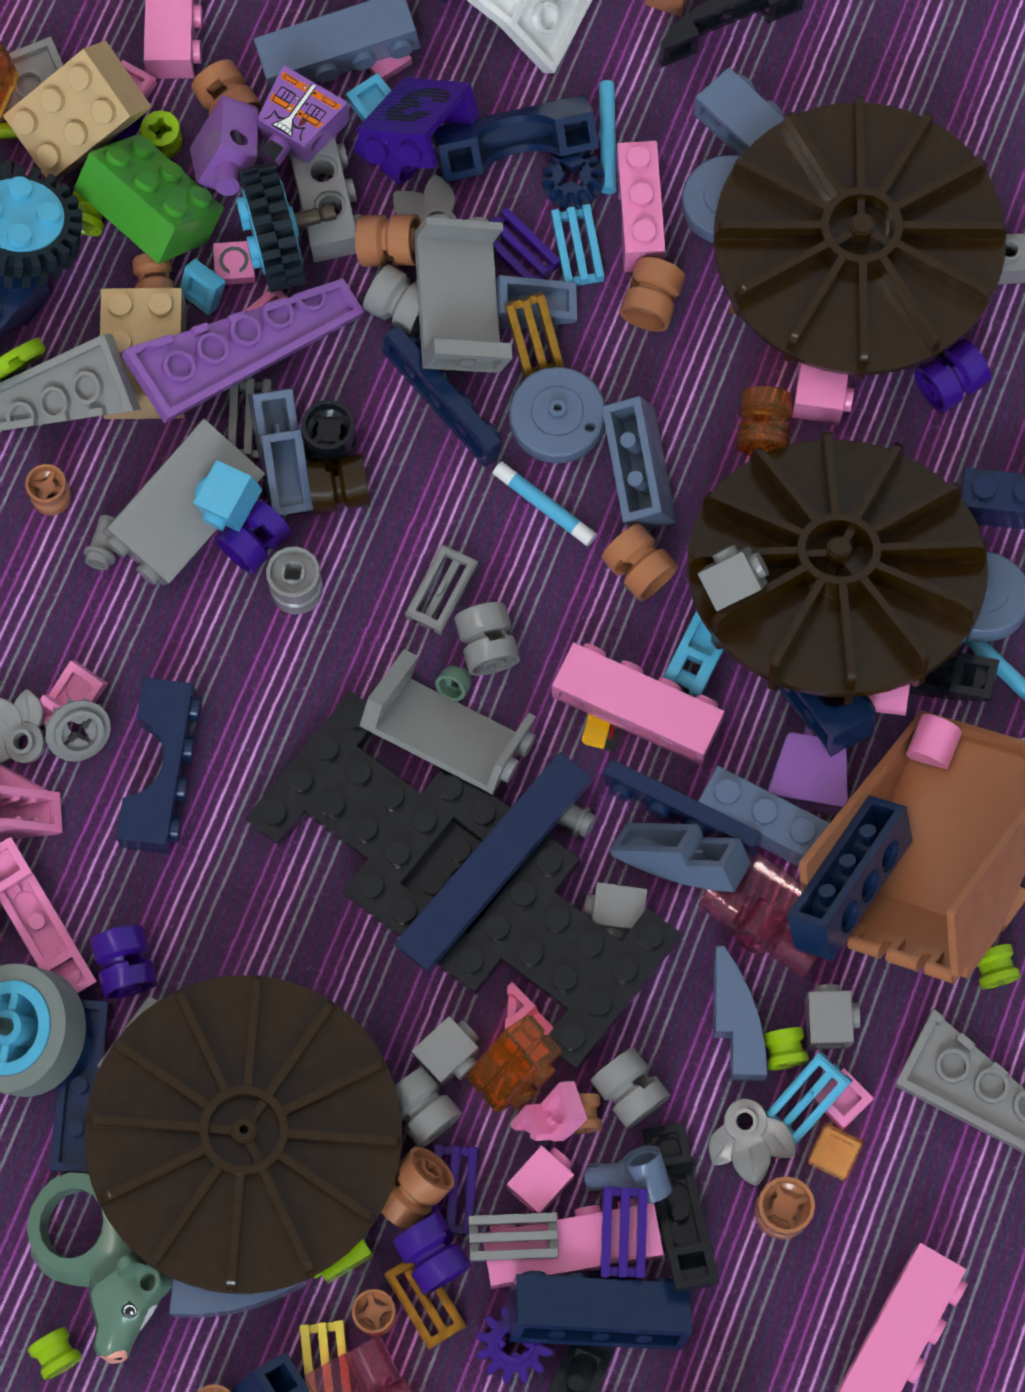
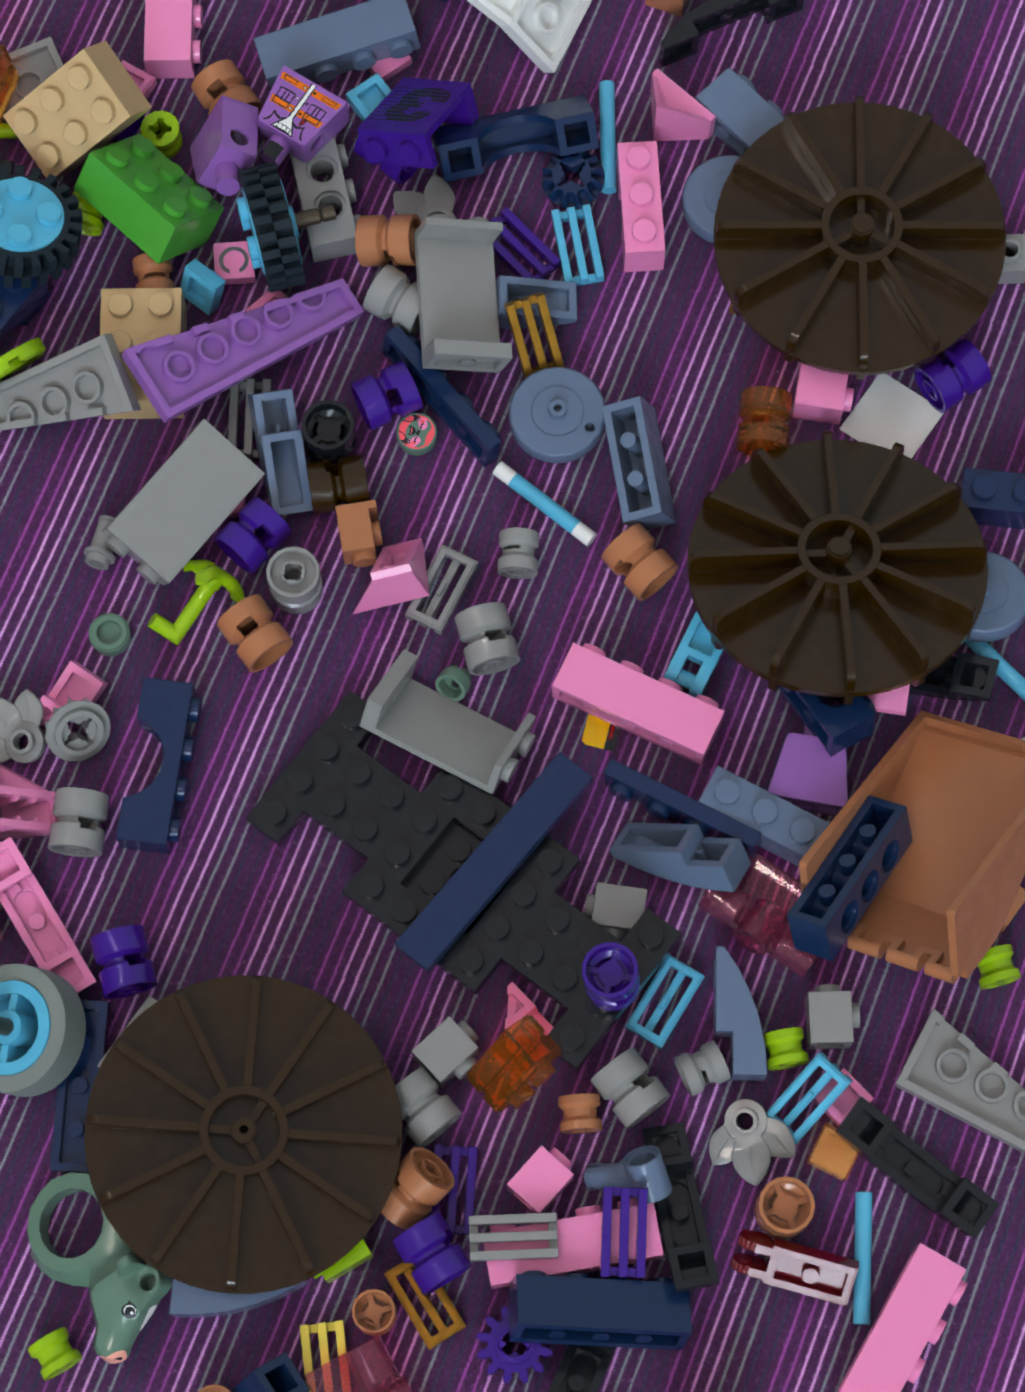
(44, 482): nougat wheel -> none
(78, 823): none -> light grey wheel
(110, 634): none -> sand green tile
(210, 579): none -> lime piece
(226, 497): medium azure brick -> none
(252, 629): none -> nougat wheel
(359, 532): none -> nougat brick
(373, 401): none -> dark purple wheel
(396, 576): none -> bright pink slope
(416, 434): none -> tile
(518, 553): none -> light grey wheel
(555, 1117): bright pink slope -> none
(578, 821): light grey pin -> none
(611, 976): none -> dark purple wheel
(646, 1032): none -> medium azure tile
(652, 294): nougat wheel -> none
(676, 113): none -> bright pink slope
(702, 1068): none -> light grey wheel
(733, 576): light grey brick -> none
(796, 1267): none -> hinge
(863, 1254): none -> medium azure bar
(891, 415): none -> white sticker
(915, 1169): none -> black slope
(934, 741): bright pink brick -> none

